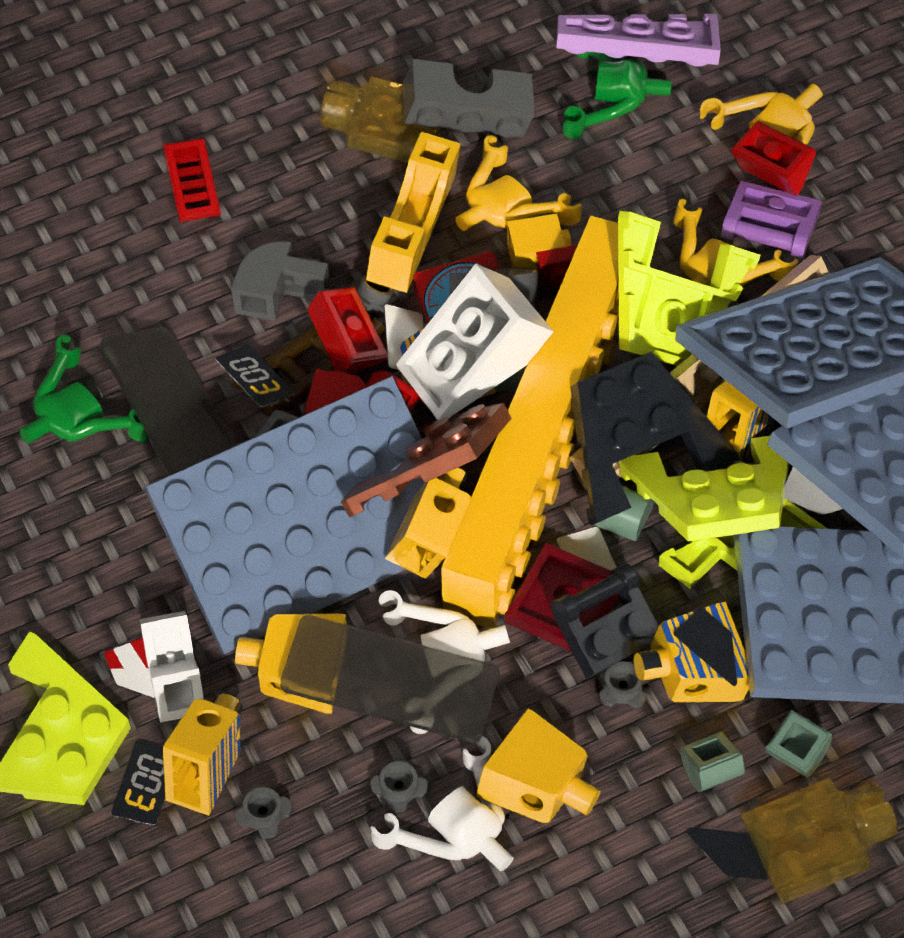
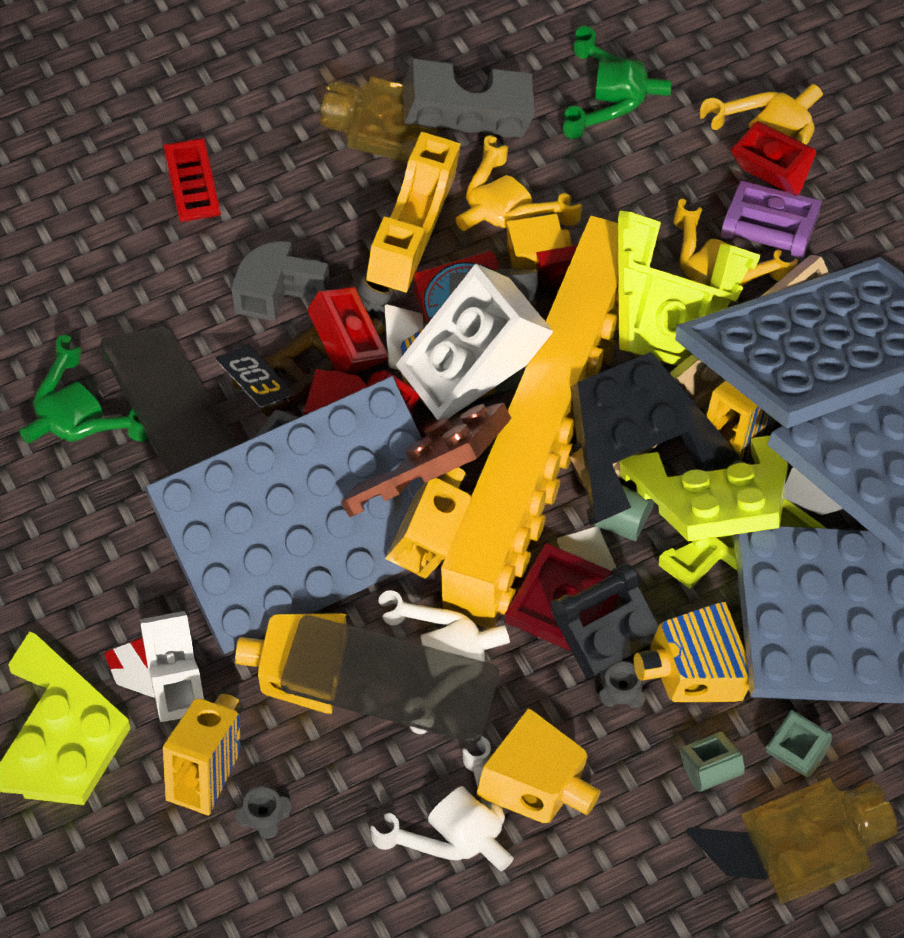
(143, 785): black sticker -> none
(399, 772): dark grey plate -> none
(638, 36): lavender wing -> none
(709, 642): black sticker -> none

